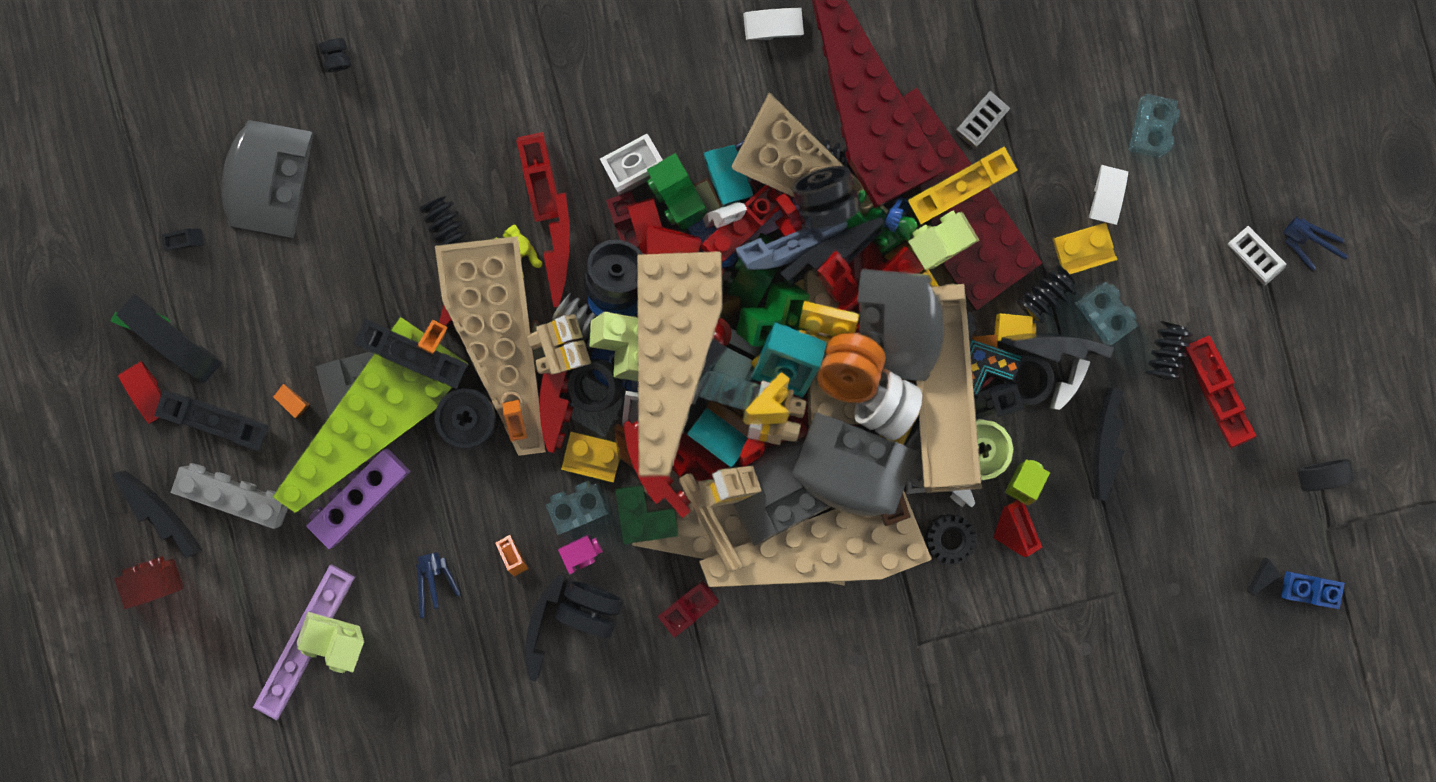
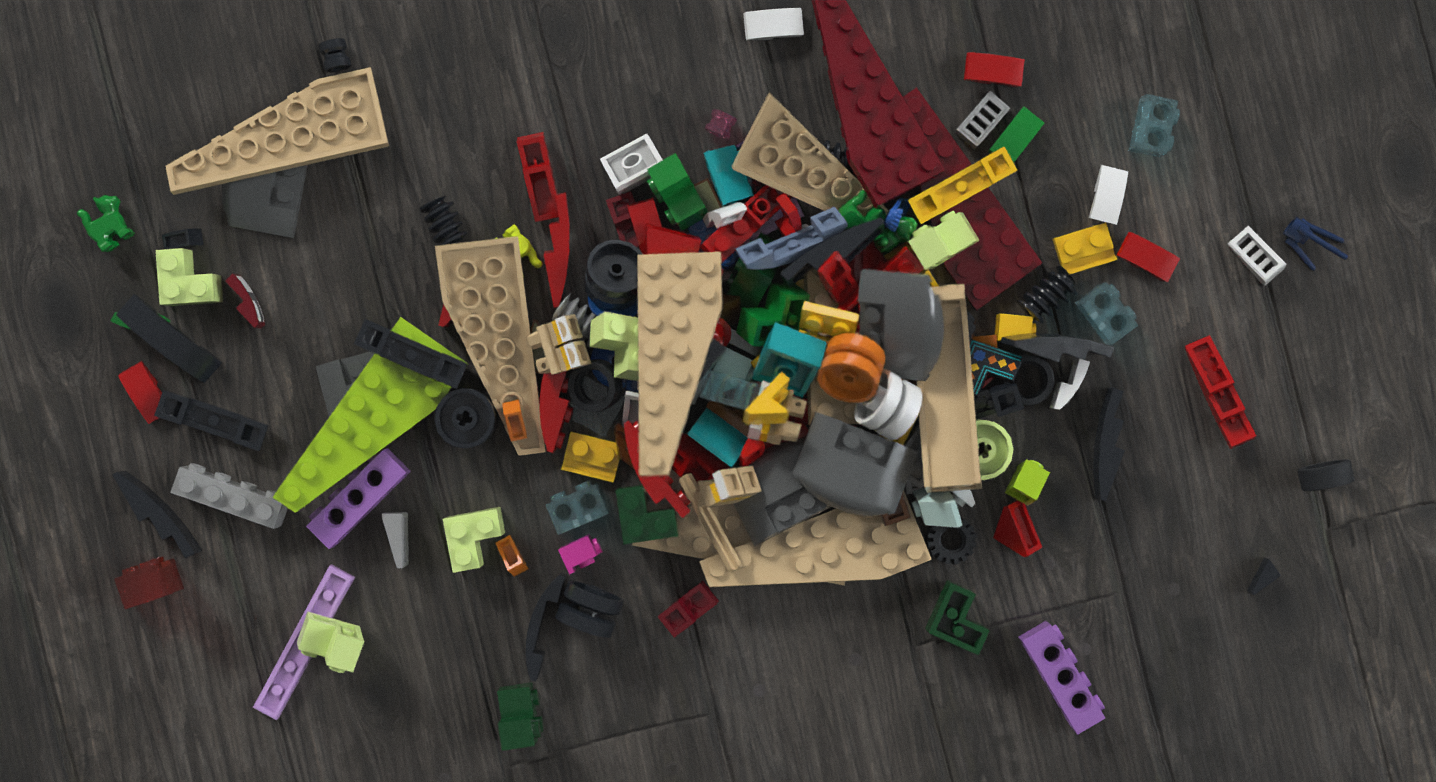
(108, 225): none -> green animal
(178, 283): none -> yellowish green brick
(250, 306): none -> dark red slope
(291, 401): orange piece -> none
(318, 124): none -> tan wing
(397, 532): none -> light grey slope
(428, 567): dark blue plant -> none
(432, 337): orange piece -> none
(464, 533): none -> yellowish green brick
(519, 719): none -> dark green brick
(720, 124): none -> clear pink wheel
(826, 197): black wheel -> none
(936, 508): none -> light aqua slope
(950, 621): none -> dark green brick
(994, 69): none -> red slope
(1018, 133): none -> green slope
(1078, 716): none -> medium lavender brick
(1148, 256): none -> red slope
(1170, 351): black piece -> none
(1312, 590): blue slope -> none

